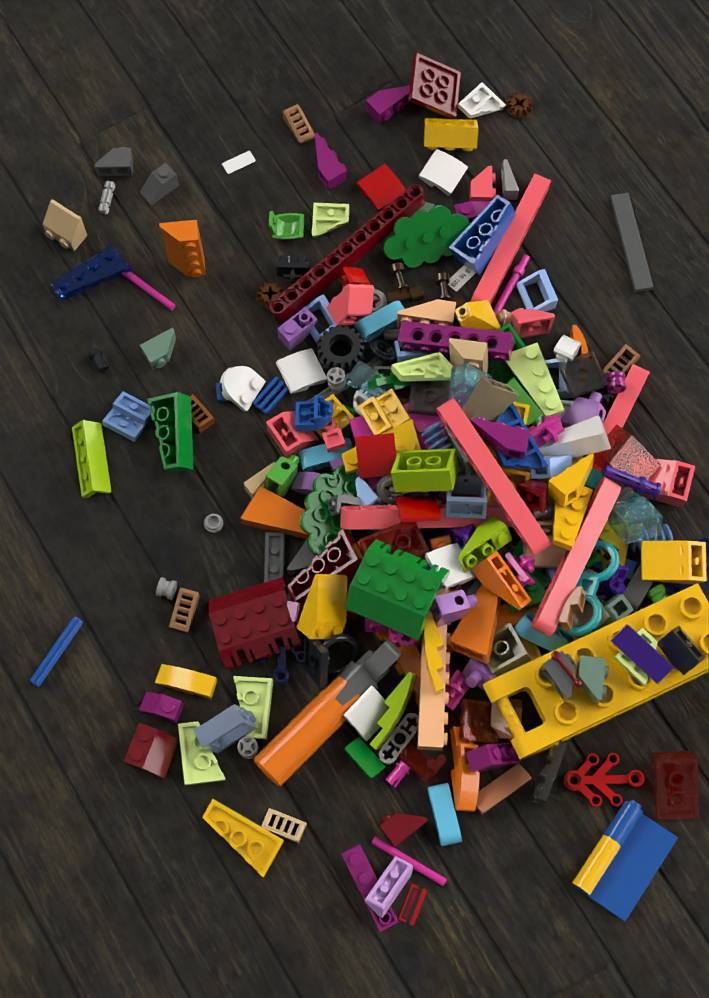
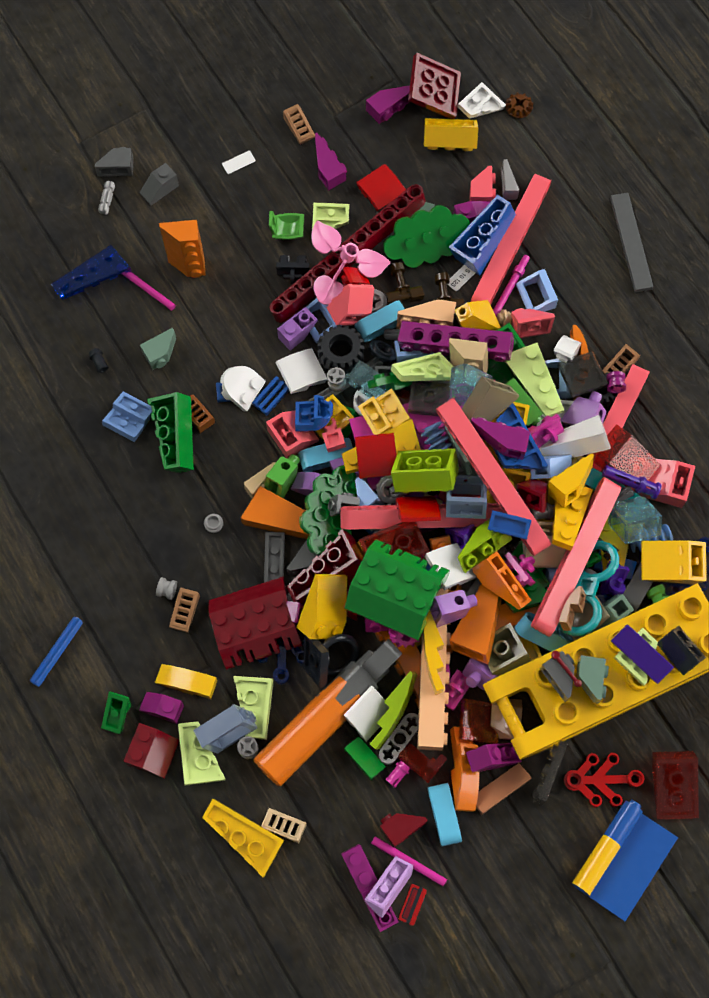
(64, 226): tan slope -> none
(91, 458): lime panel -> none
(115, 712): none -> green slope
(263, 299): reddish brown gear -> none
(327, 238): none -> bright pink plant
(443, 171): white slope -> none
(509, 524): none -> blue tile

